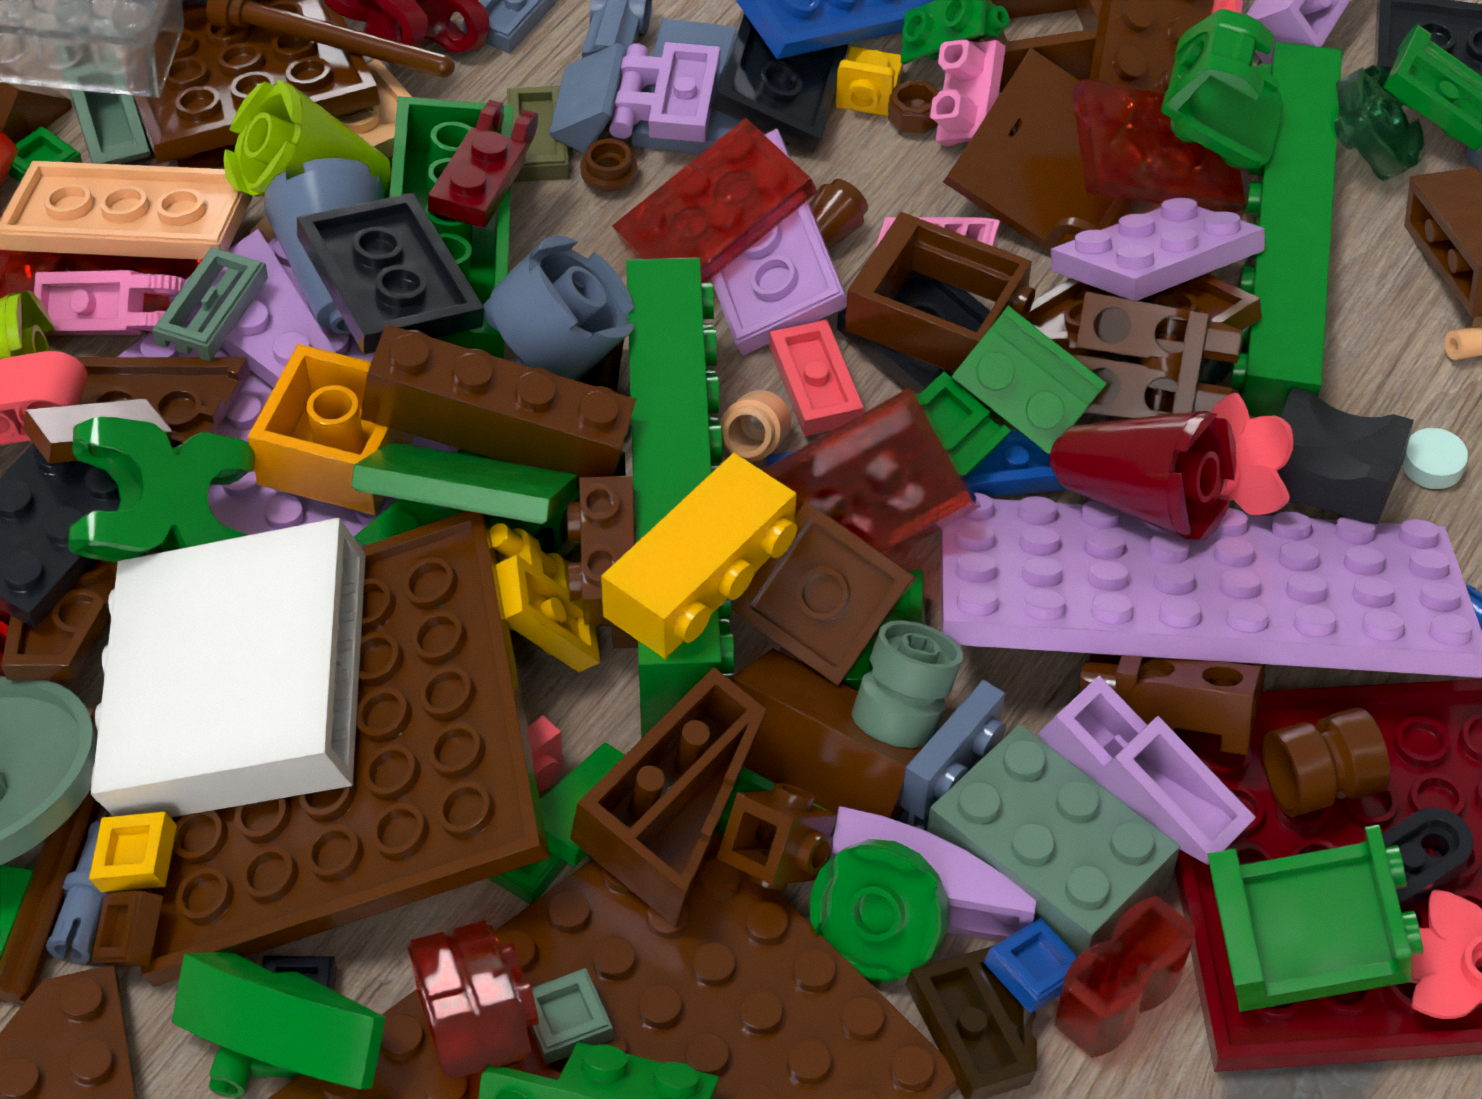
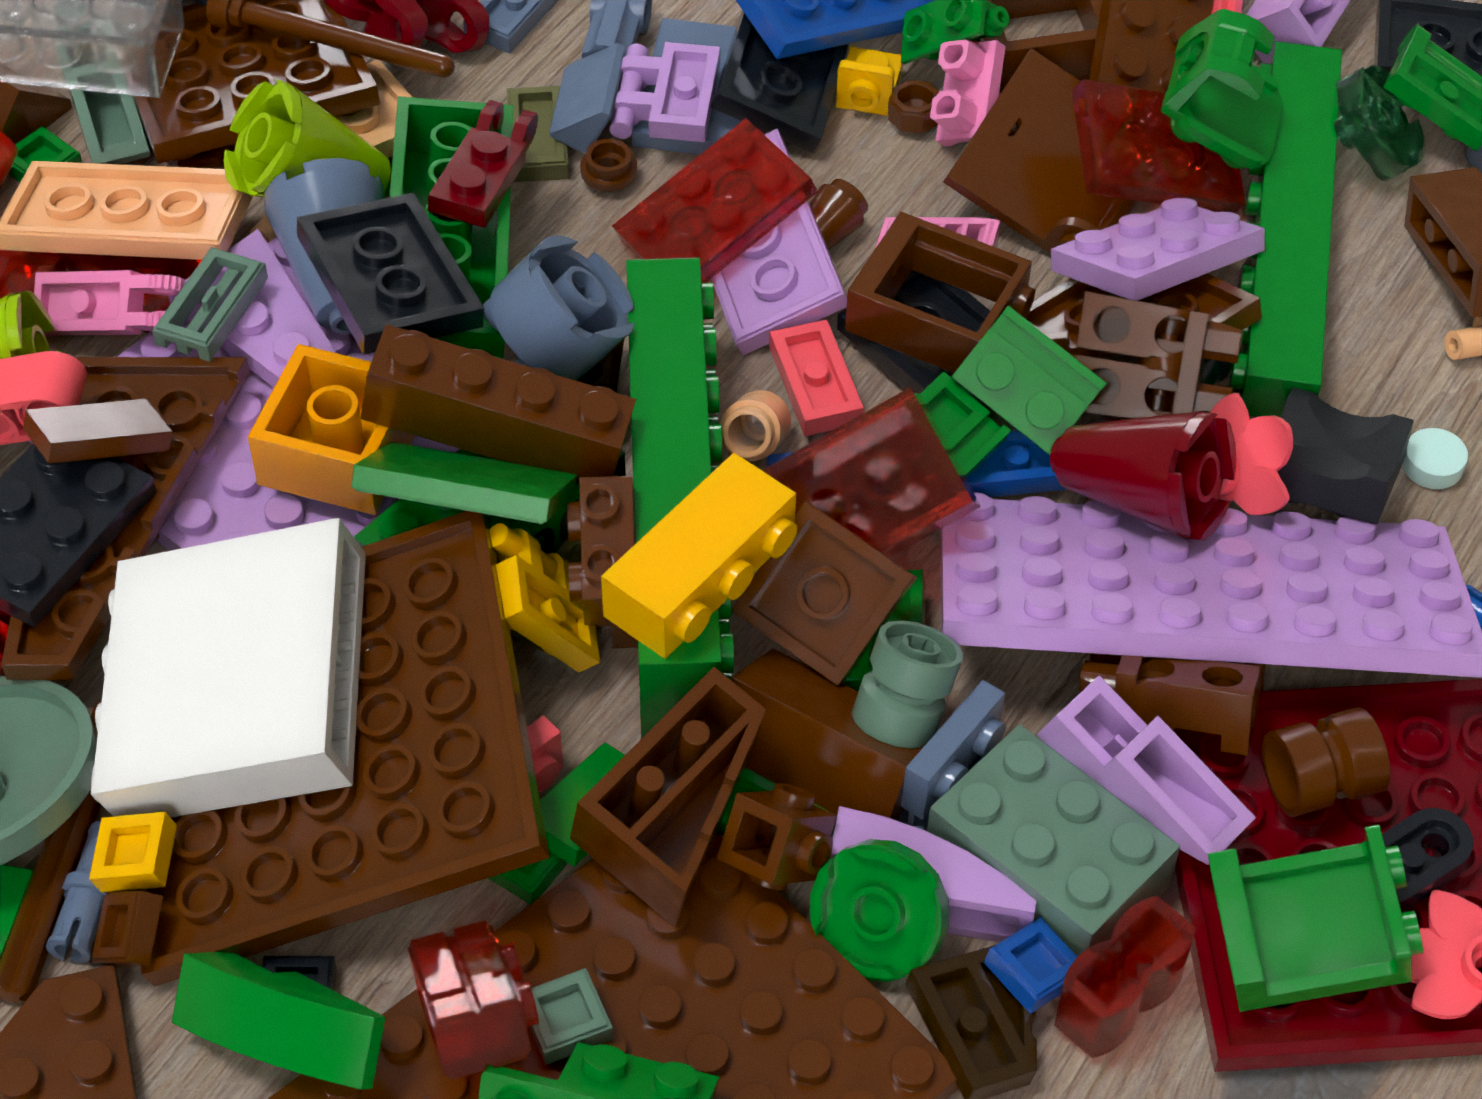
(158, 488): green piece -> none
(233, 1071): green hand -> none

